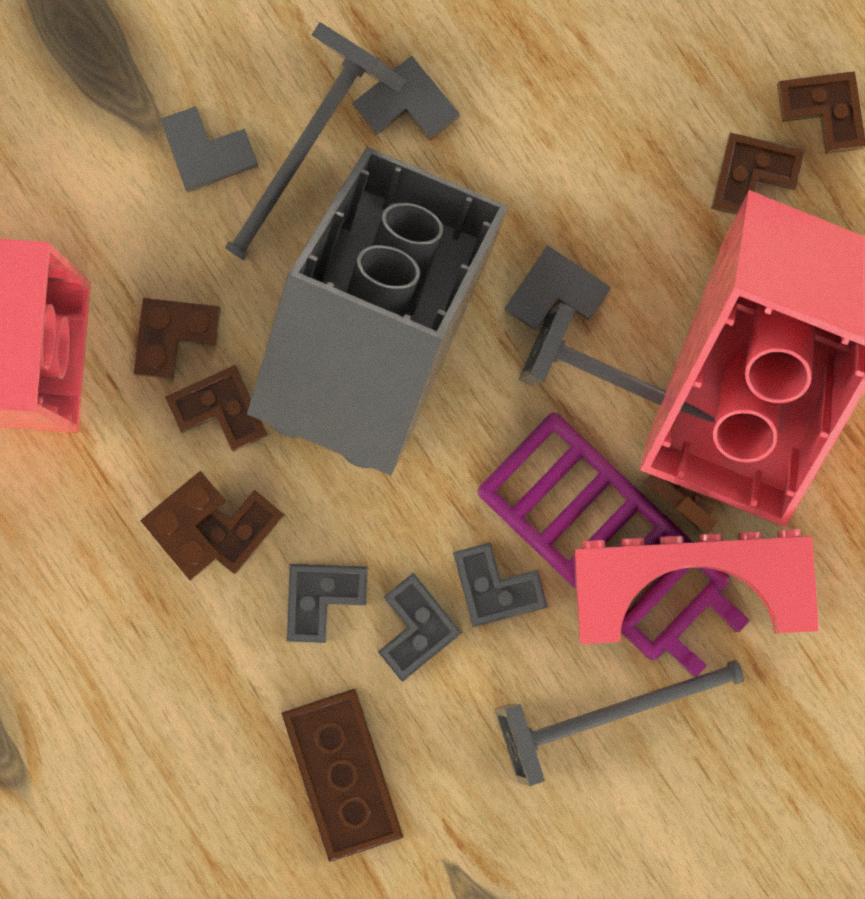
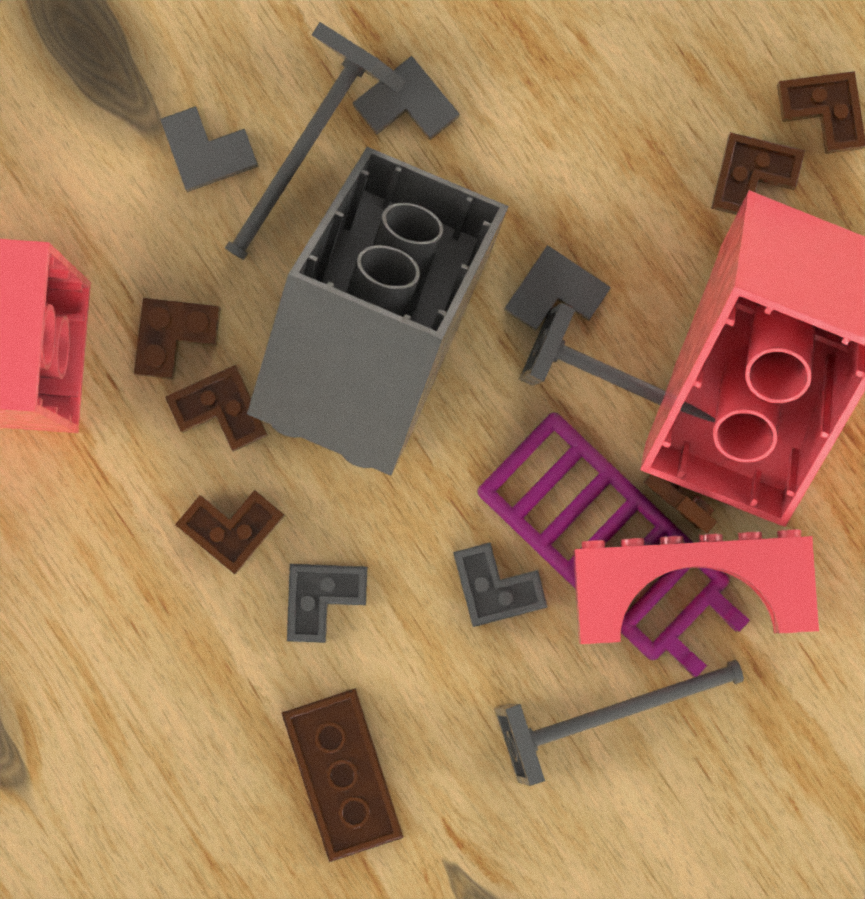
(176, 522): reddish brown plate -> none
(426, 632): dark grey tile -> none

